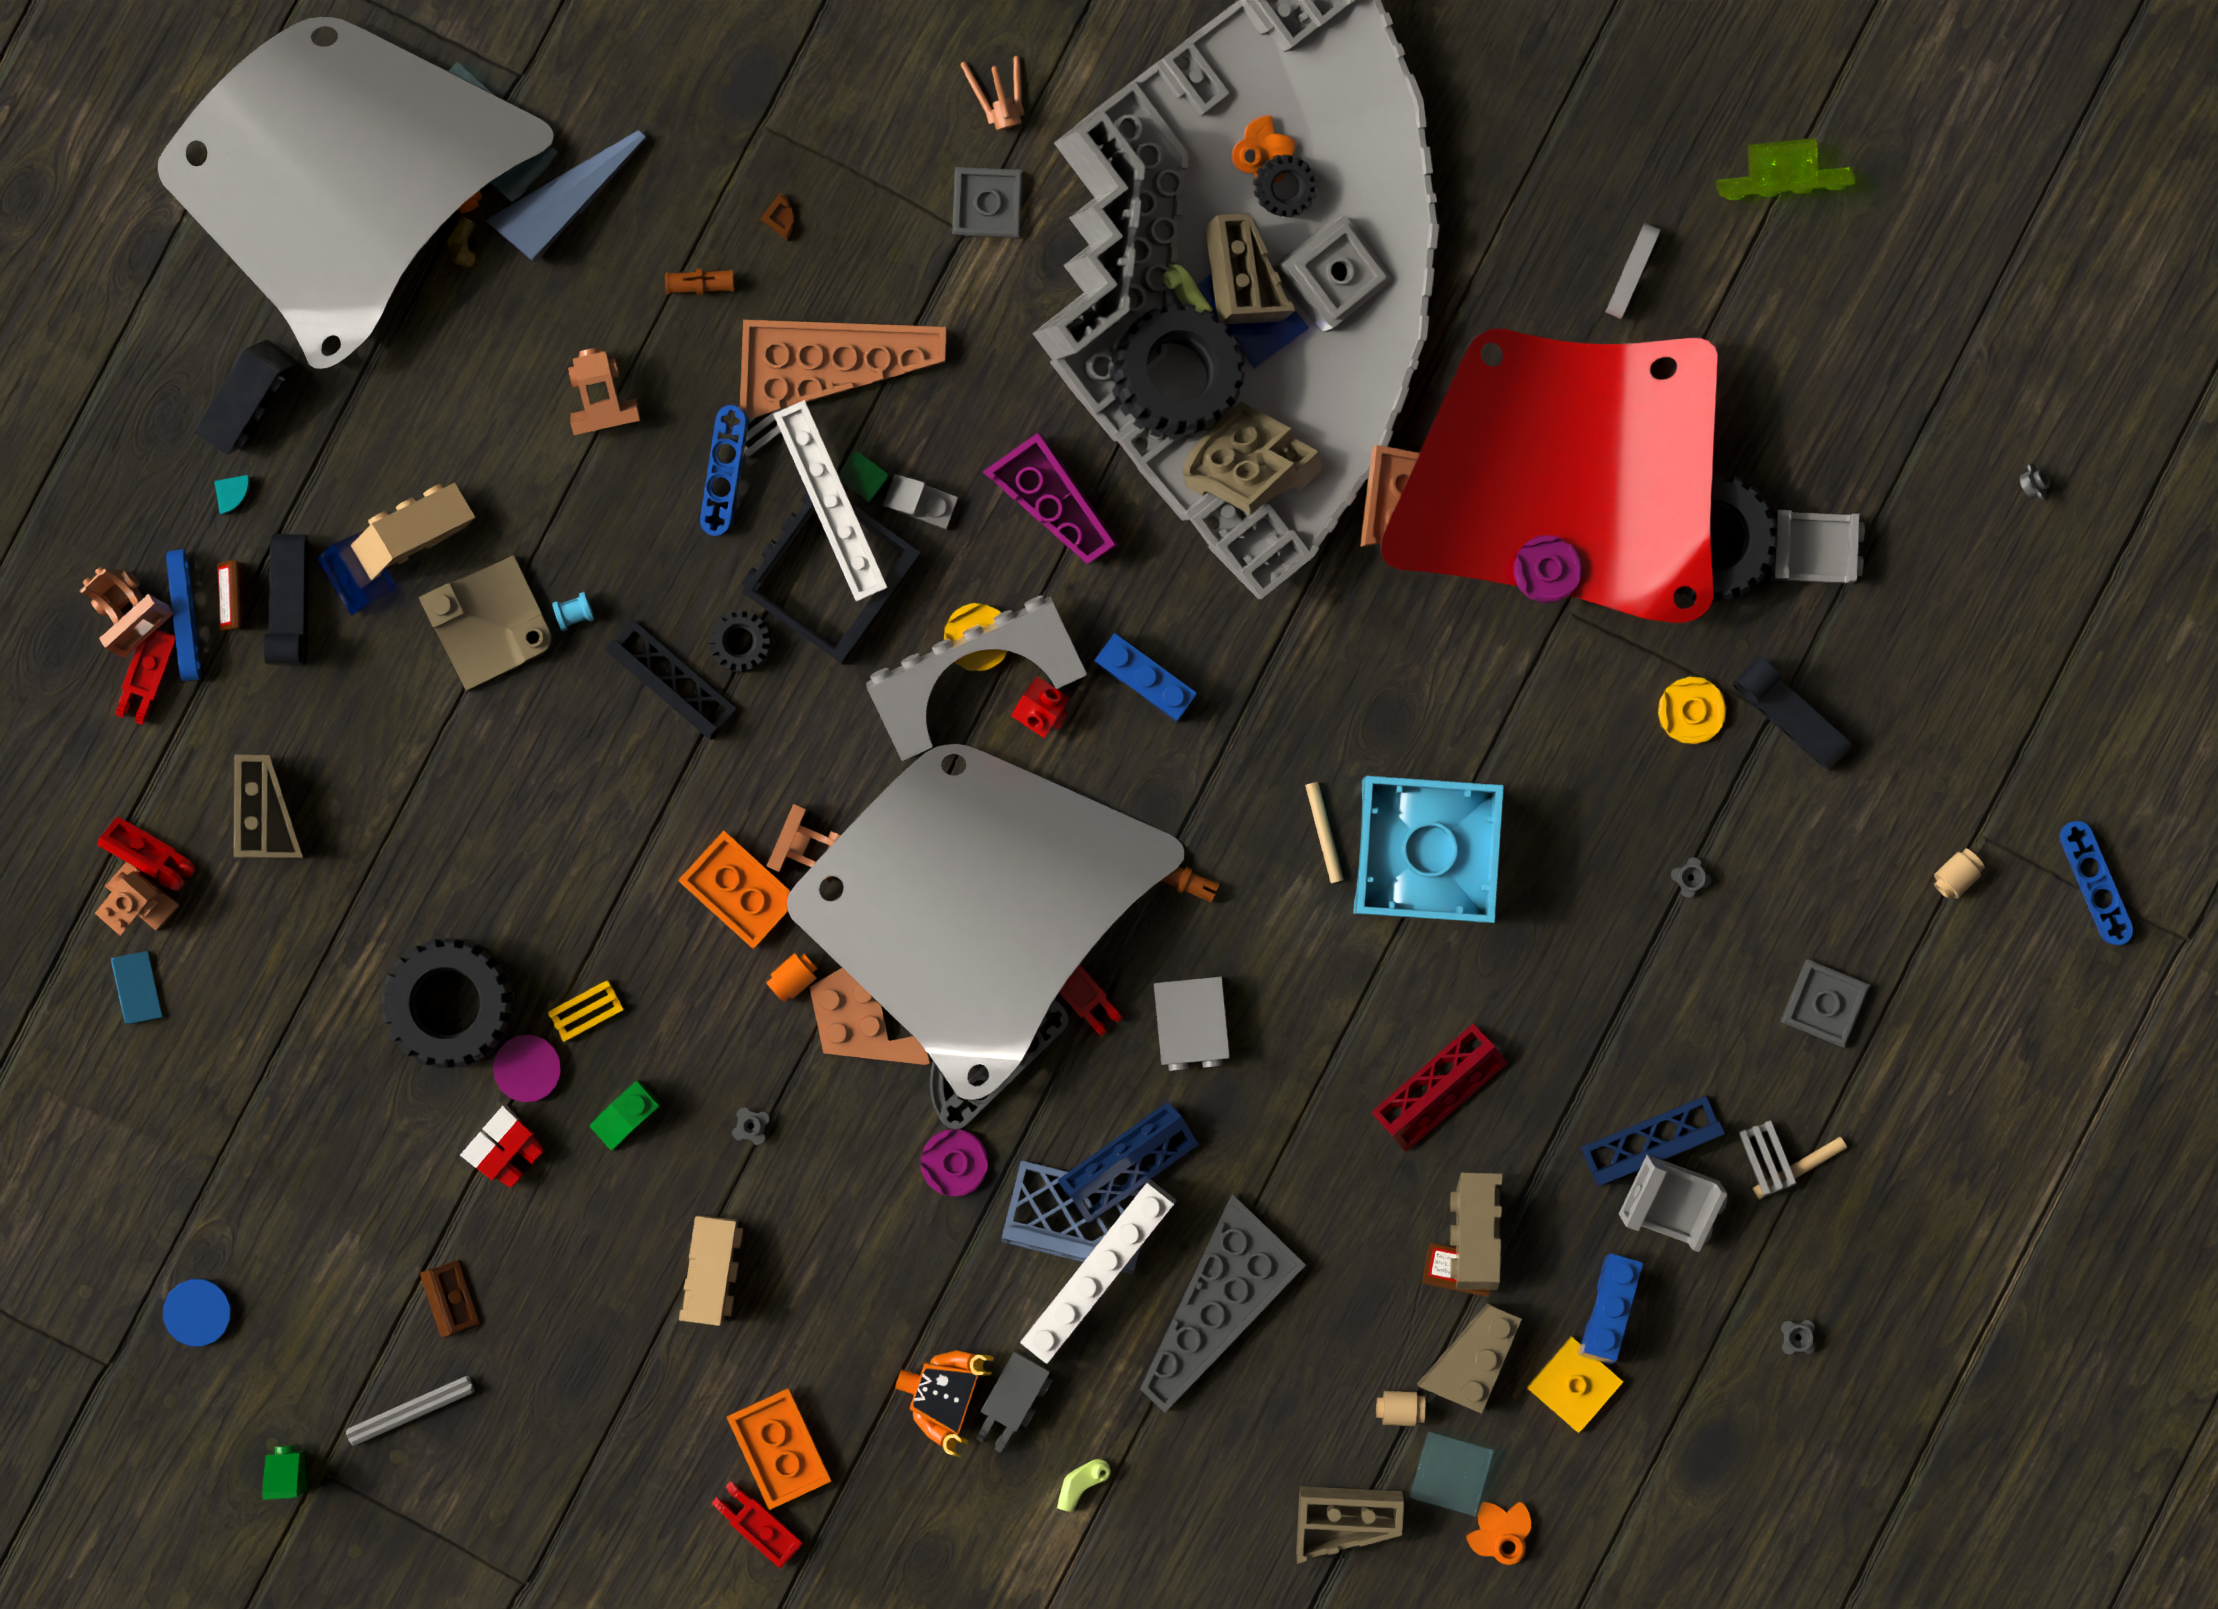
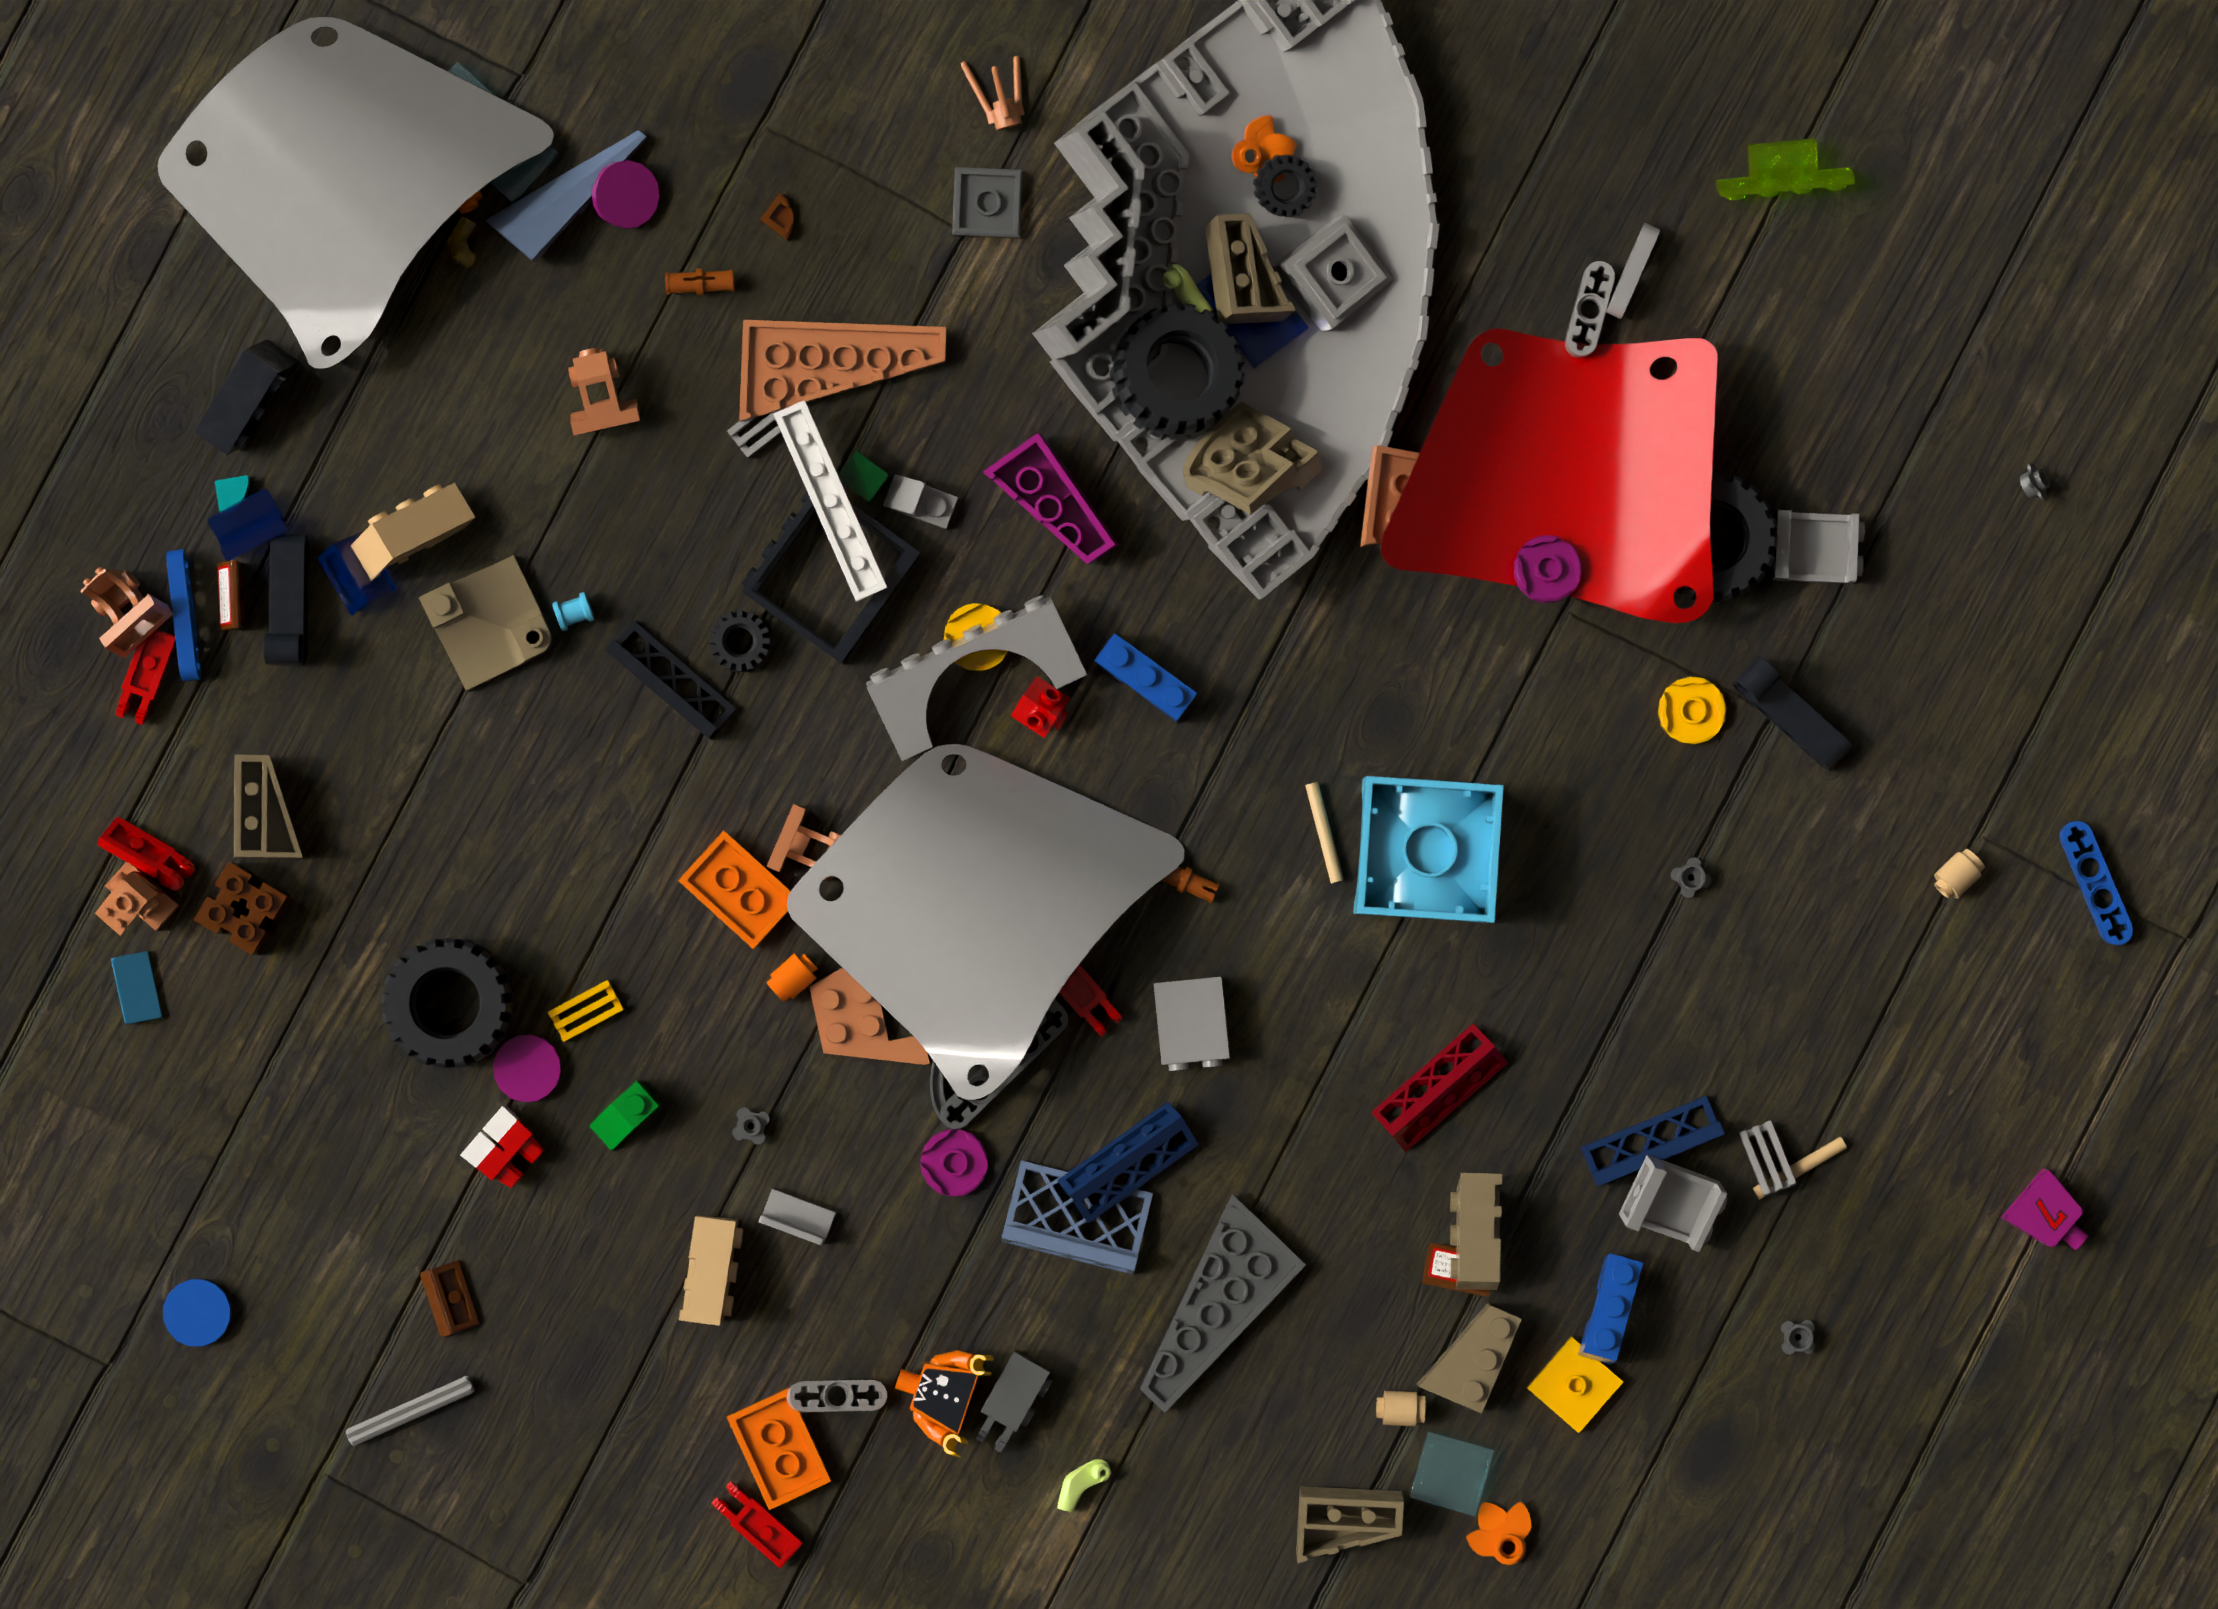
(222, 912): none -> reddish brown brick
(247, 524): none -> clear blue panel
(284, 1473): green slope -> none
(625, 194): none -> magenta tile
(730, 471): blue beam -> none
(797, 1217): none -> light grey panel
(861, 1386): none -> light grey beam
(1098, 1271): white arch -> none
(1587, 283): none -> light grey beam
(1825, 1003): dark grey tile -> none
(2047, 1212): none -> magenta torso

